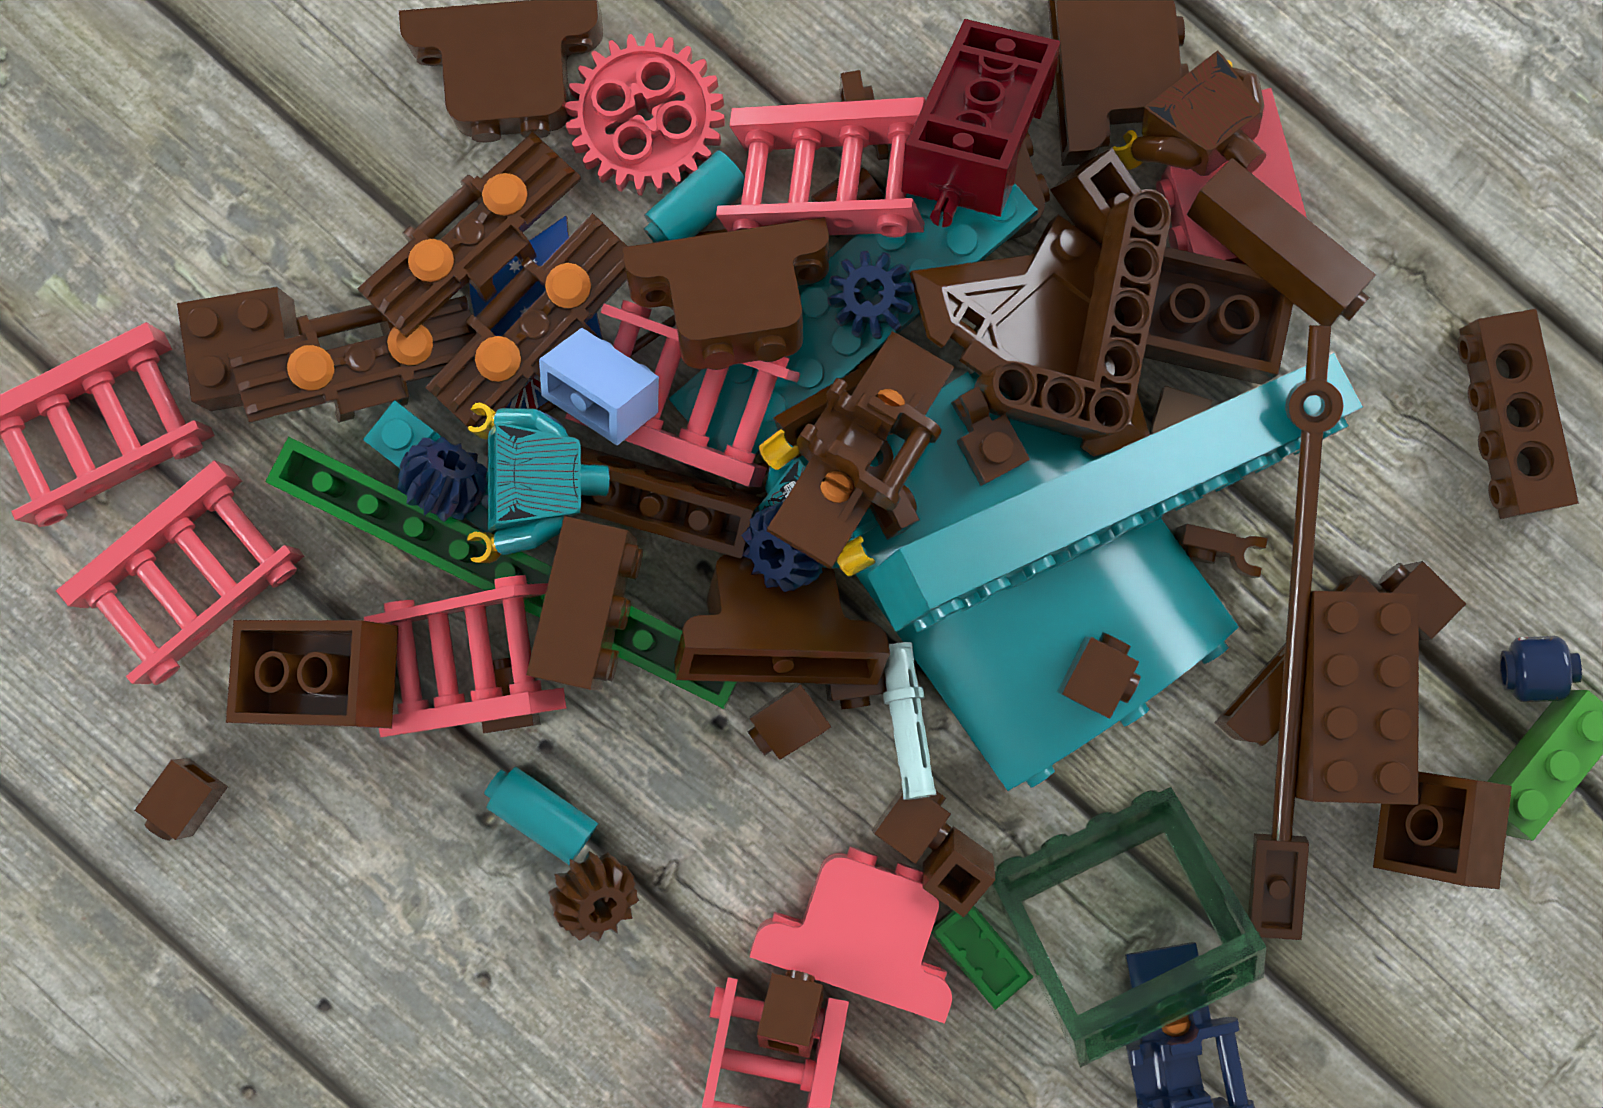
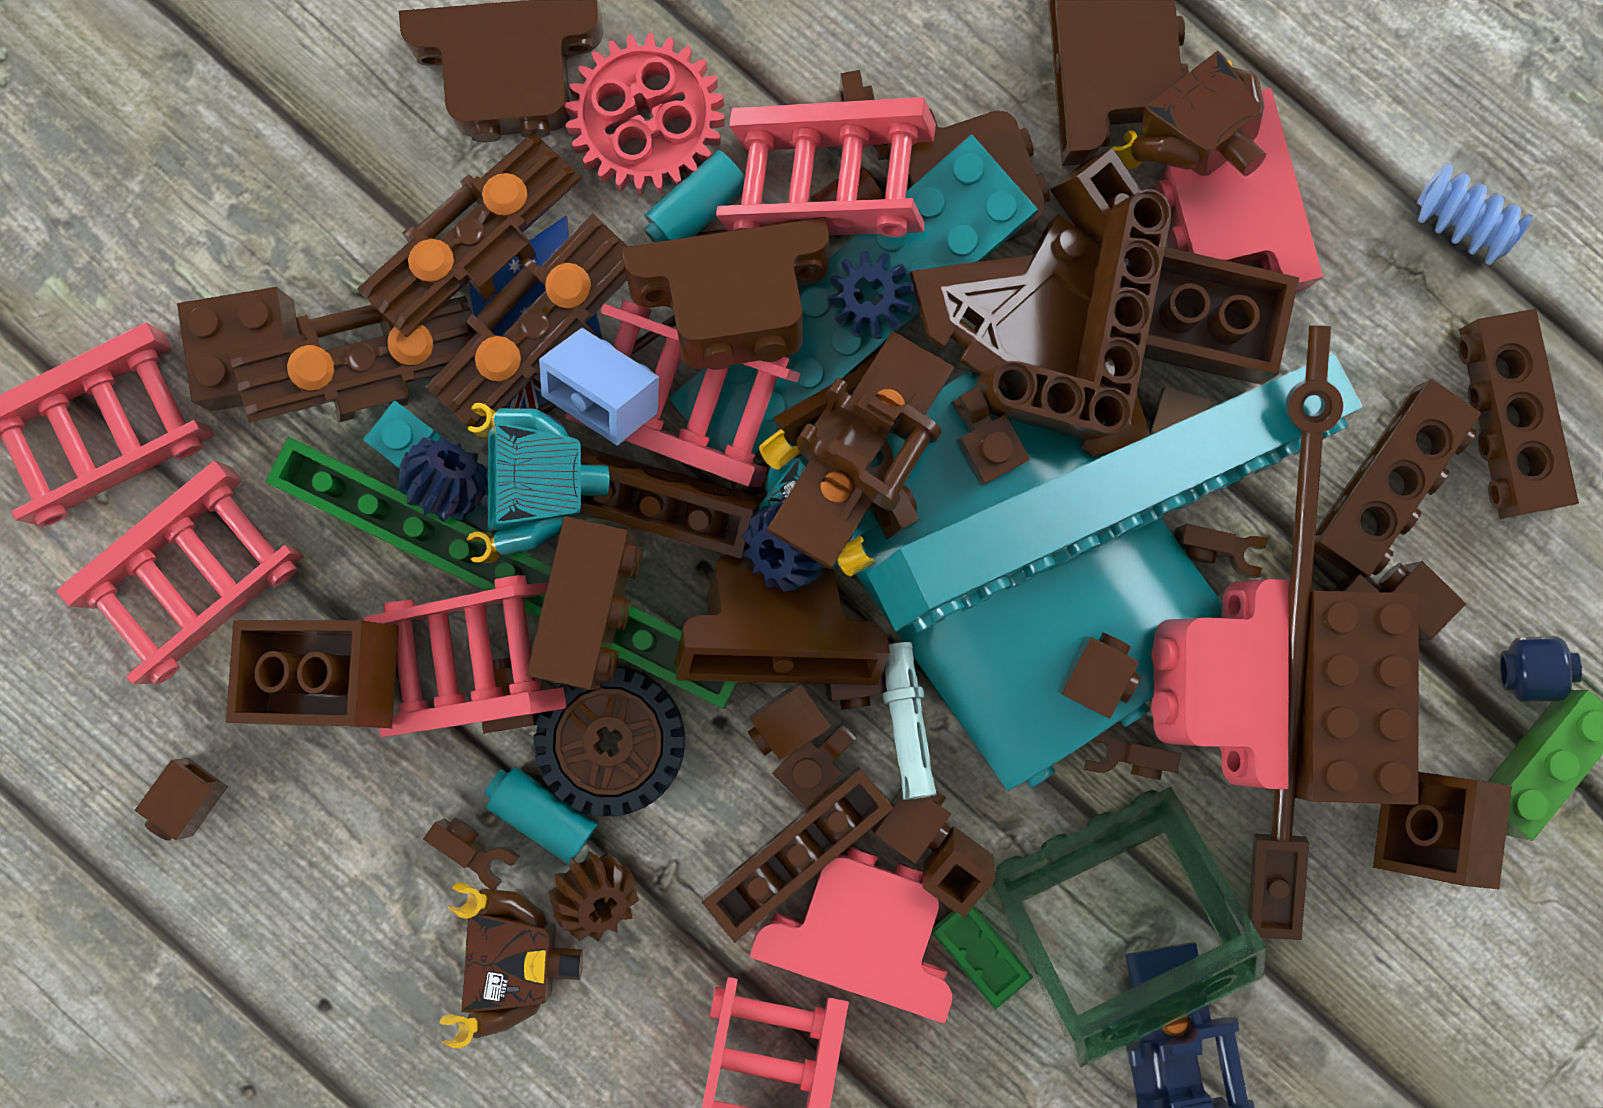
(459, 843): none -> reddish brown plate
(506, 963): none -> torso
(598, 779): none -> wheel
(790, 1013): reddish brown brick -> none
(796, 854): none -> reddish brown brick
(811, 768): none -> reddish brown plate
(977, 119): dark red brick -> none
(1145, 760): none -> reddish brown plate
(1229, 682): none -> coral brick
(1281, 245): reddish brown brick -> none
(1449, 426): none -> reddish brown brick
(1472, 214): none -> light blue piece

